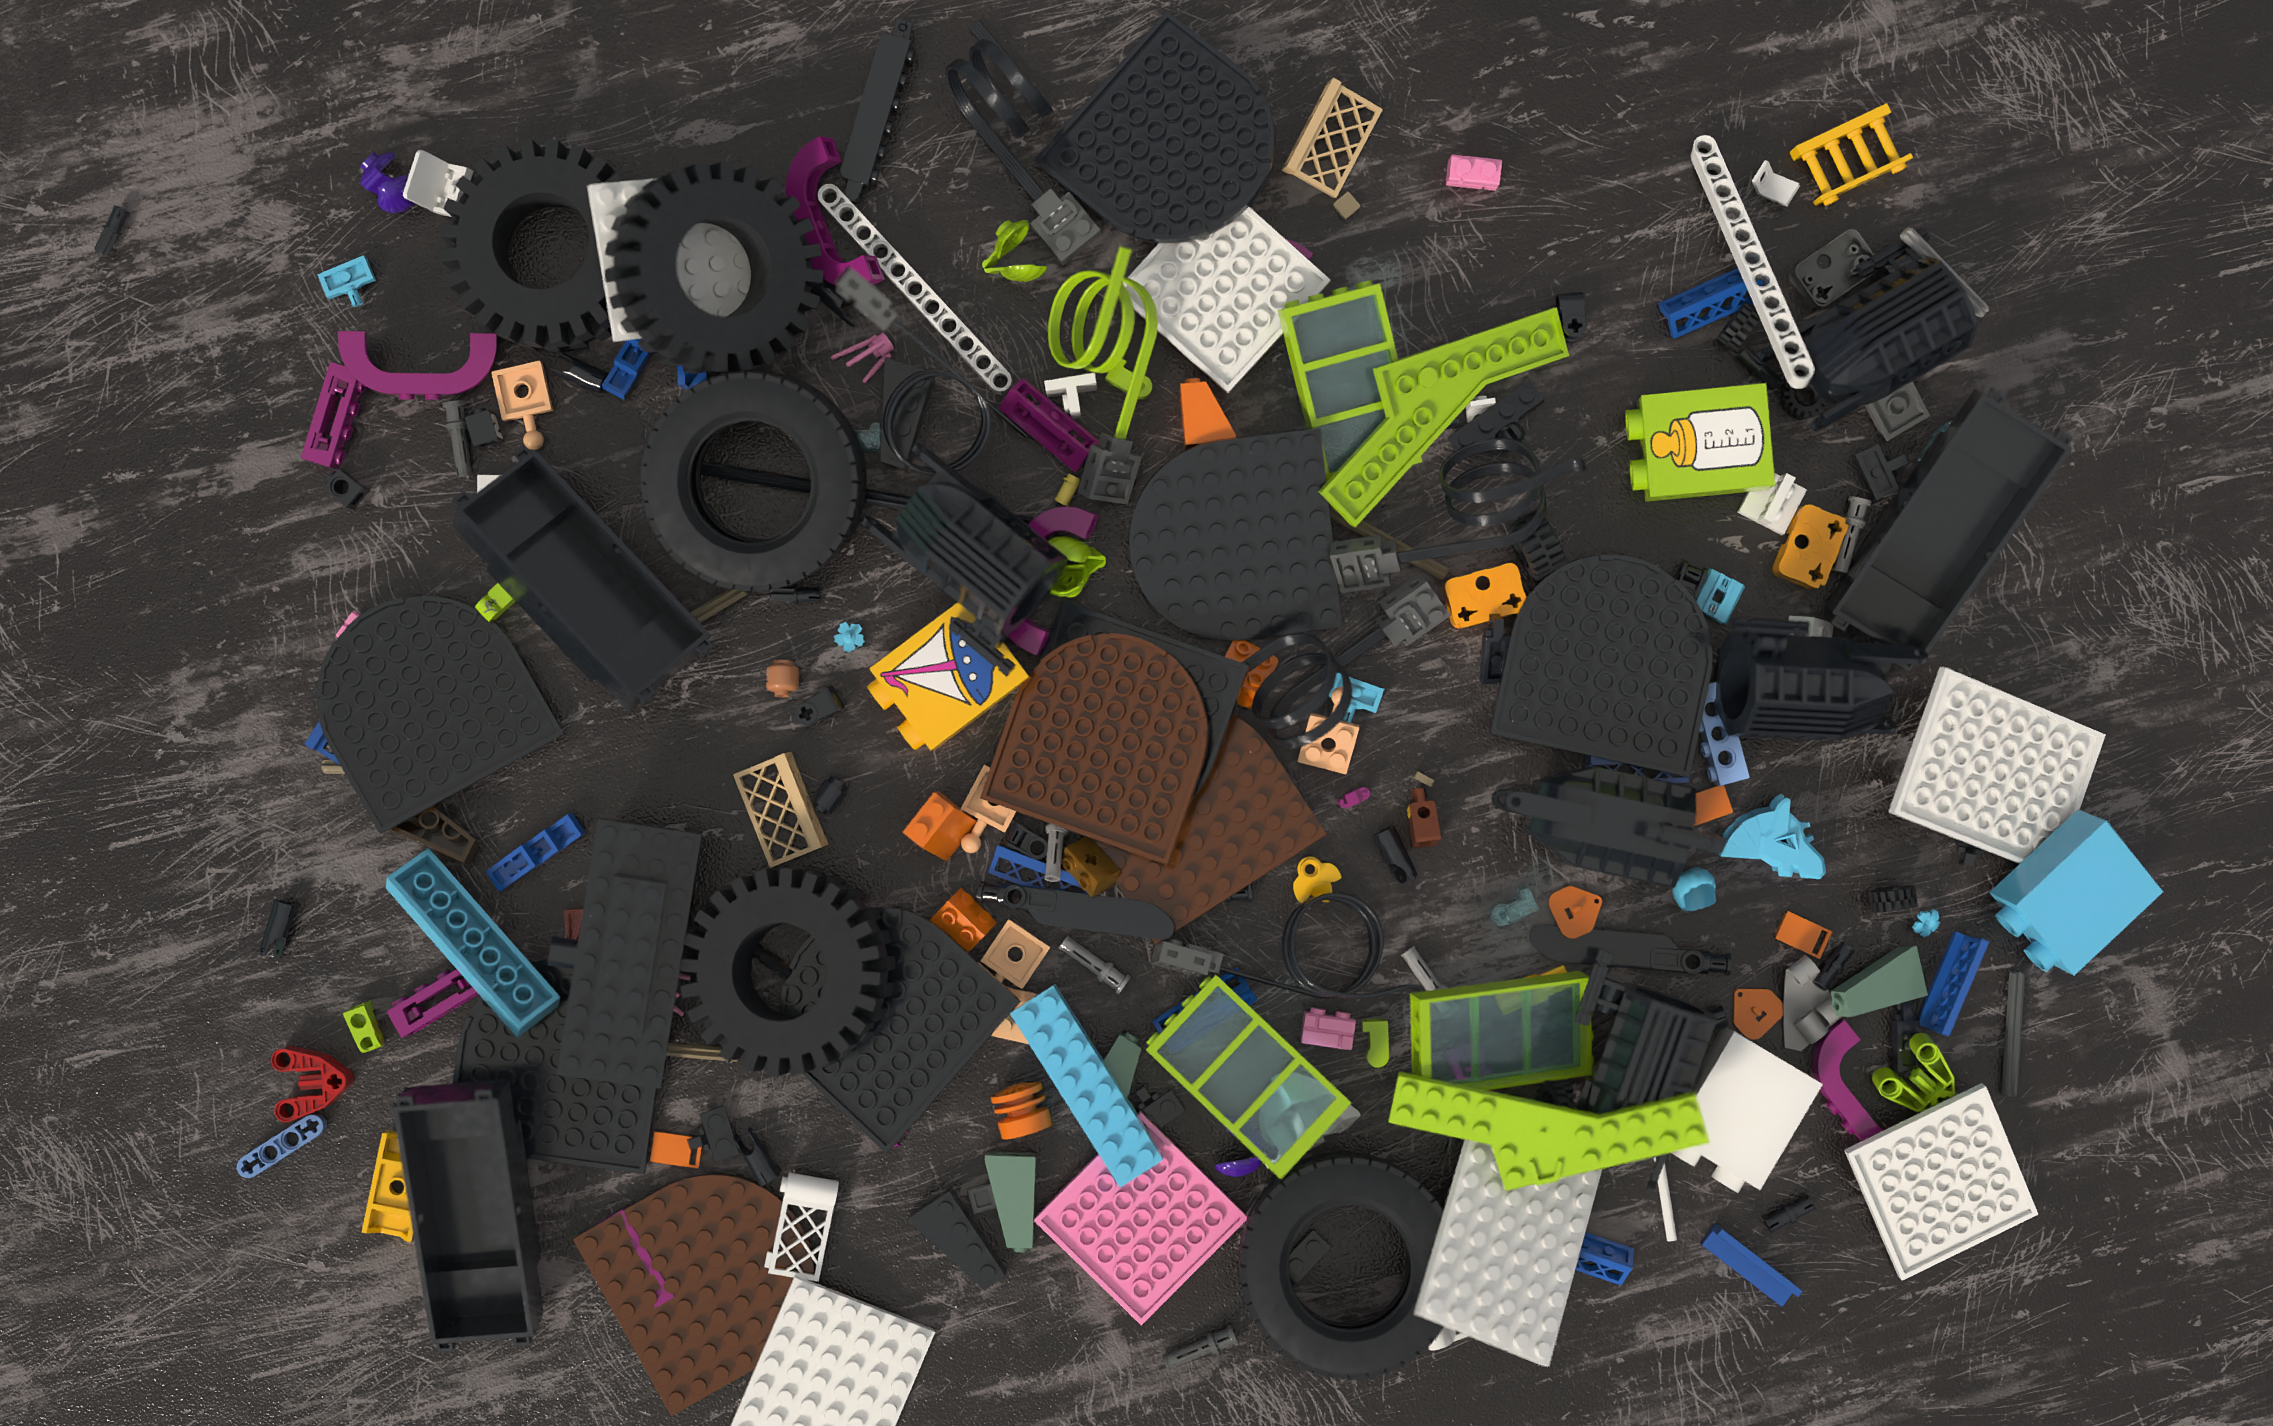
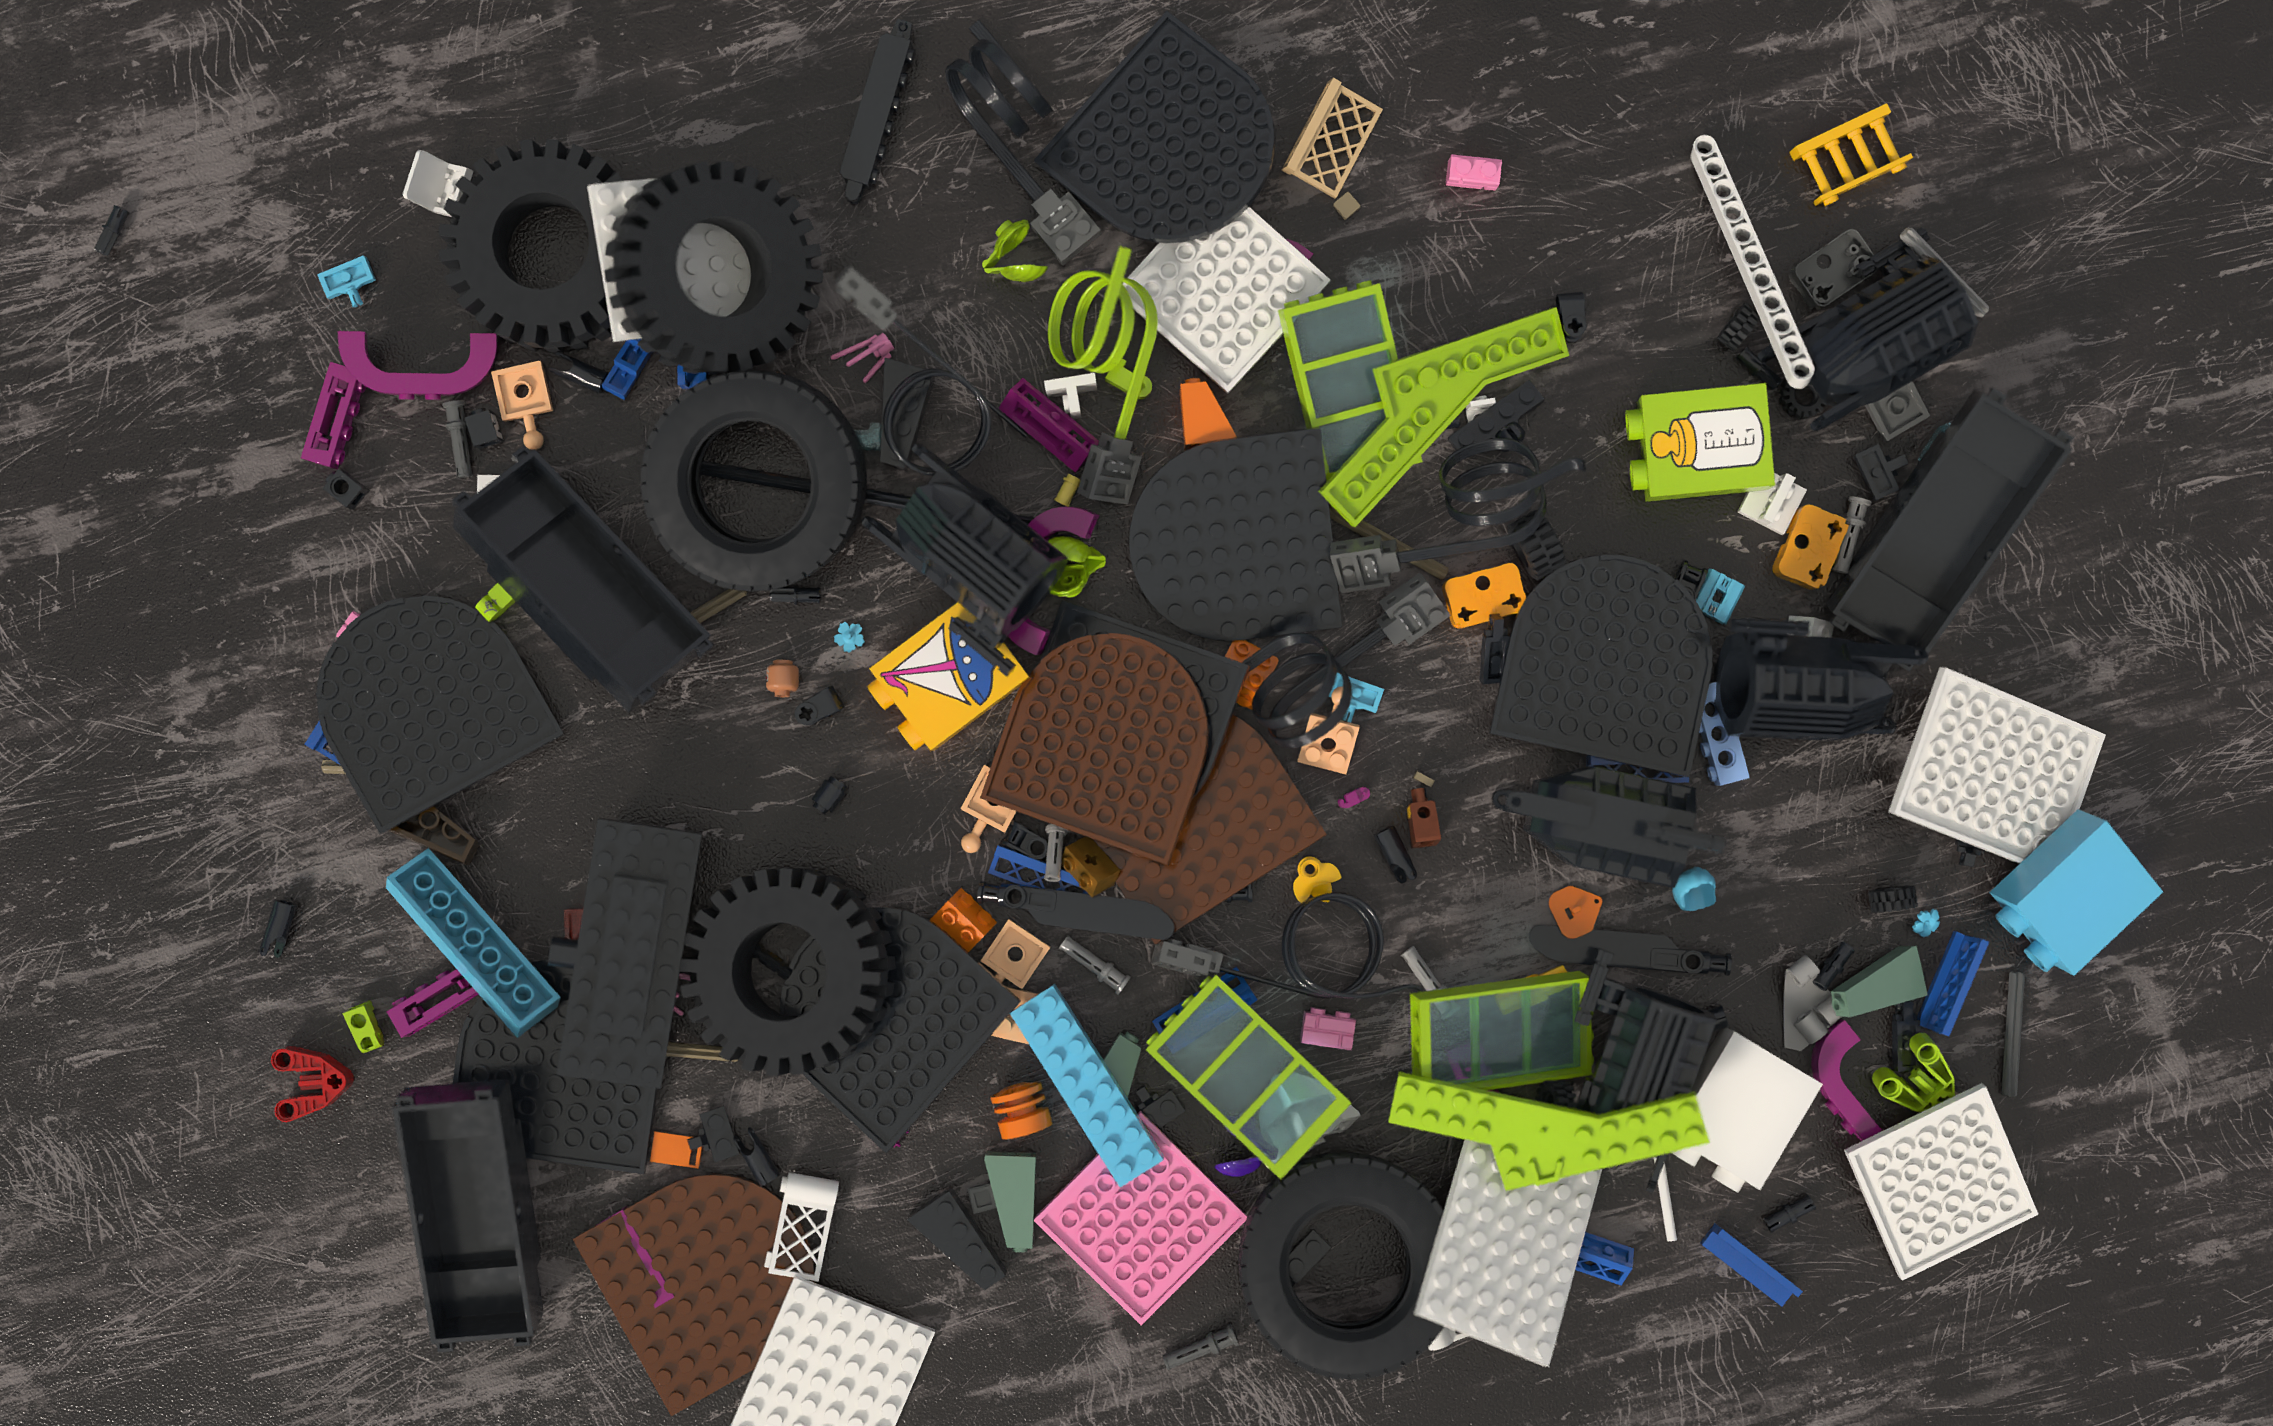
(282, 1146): medium blue beam -> none
(387, 1210): yellow piece -> none
(388, 189): dark purple animal -> none
(535, 852): blue slope -> none
(797, 797): tan fence -> none
(802, 183): magenta arch -> none
(832, 299): black piece -> none
(909, 279): white beam -> none
(940, 826): orange slope -> none
(1378, 1041): lime leg -> none
(1515, 909): clear light blue leg -> none
(1706, 295): blue fence -> none
(1712, 804): orange piece -> none
(1750, 1006): orange piece -> none
(1759, 836): medium azure animal -> none
(1774, 186): white bracket -> none
(1801, 934): orange piece -> none

